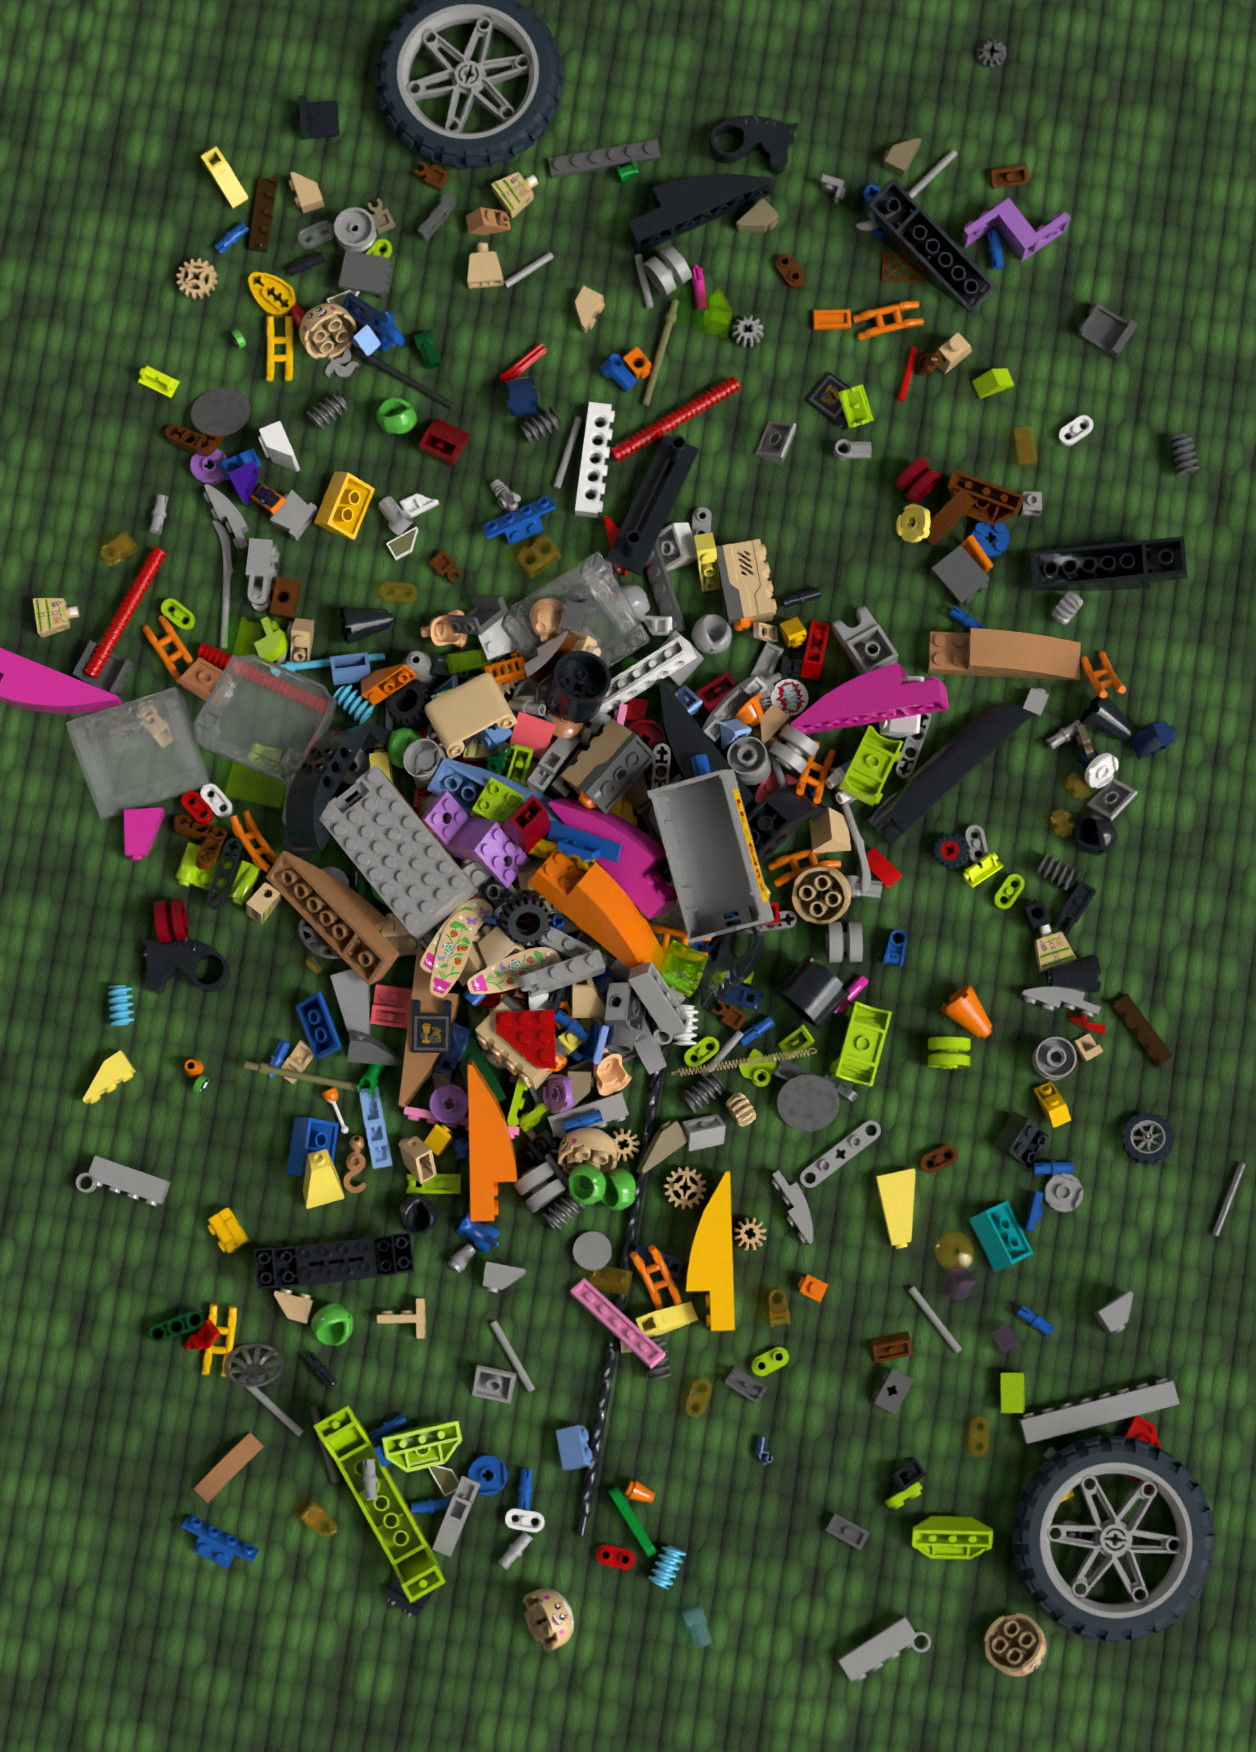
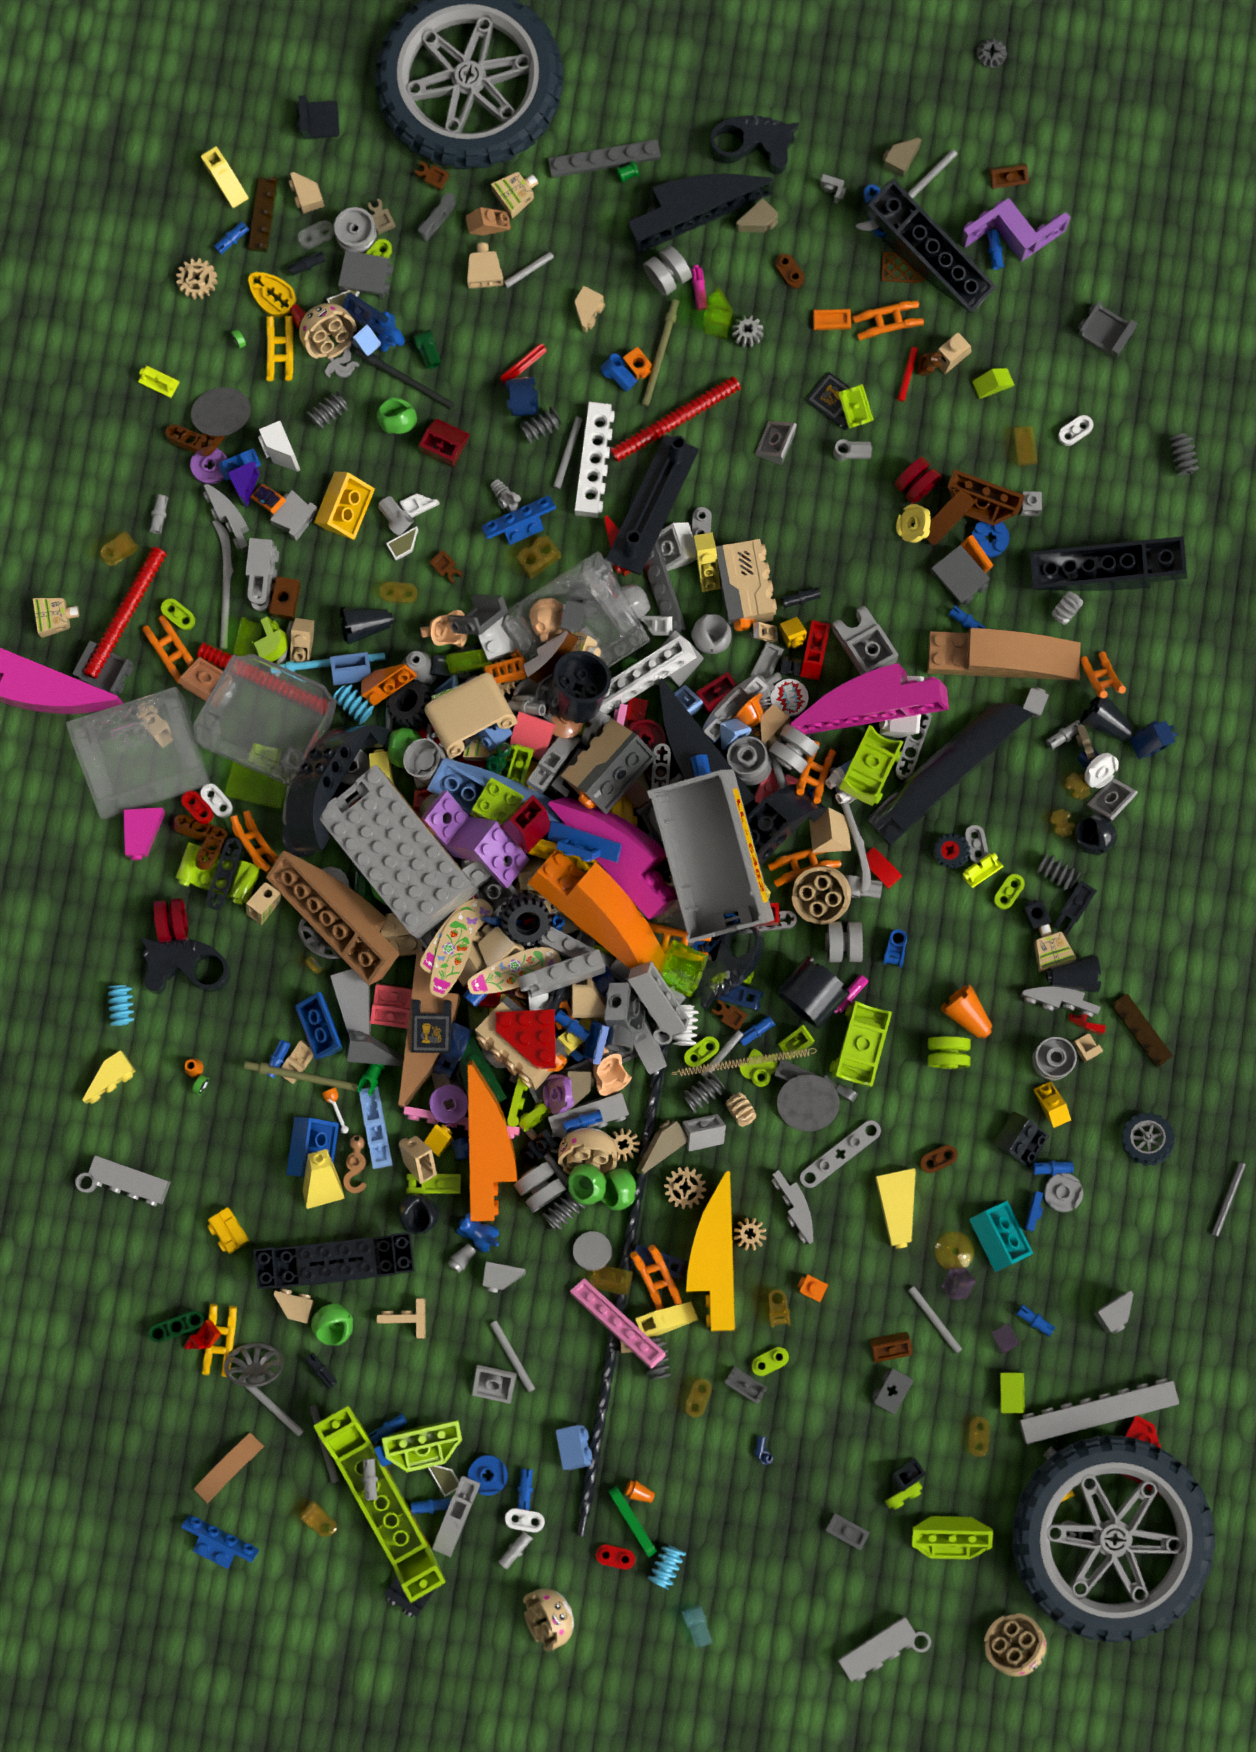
(644, 282): light grey bar -> none

